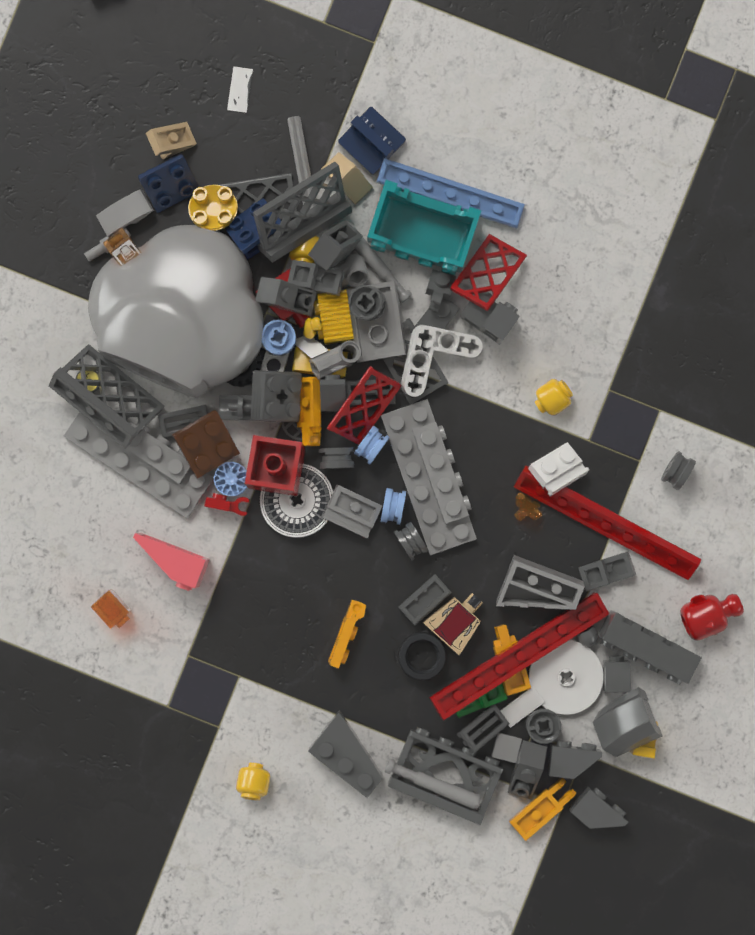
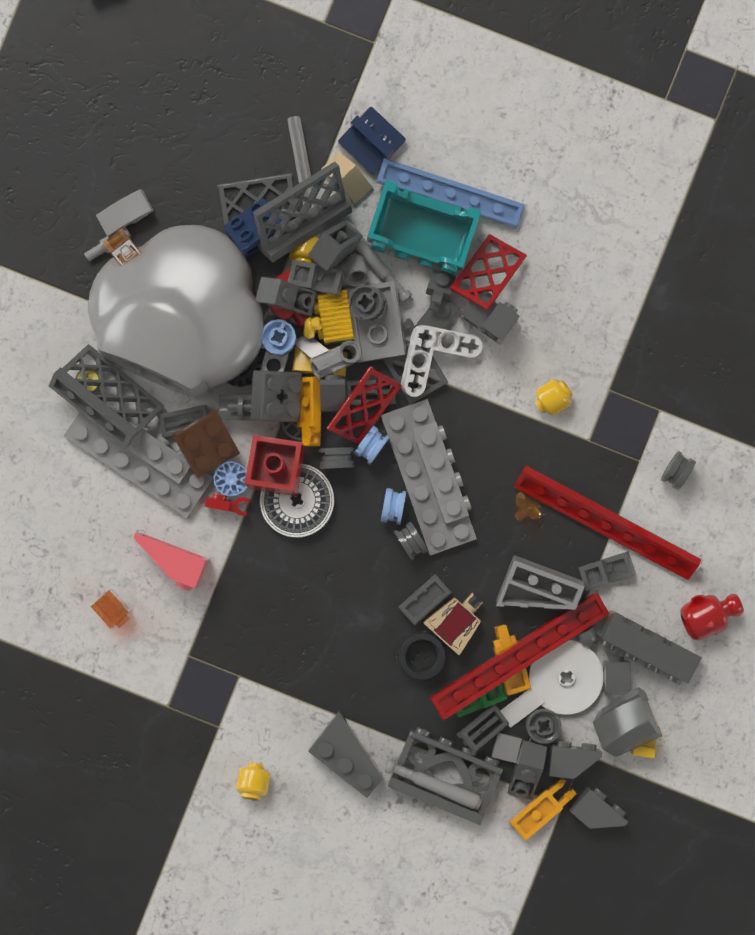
(168, 183): dark blue bracket -> none
(171, 139): tan slope -> none
(212, 207): yellow dish -> none
(240, 89): white sticker -> none
(347, 632): light orange hinge -> none
(352, 511): light grey plate -> none
(558, 469): white plate -> none

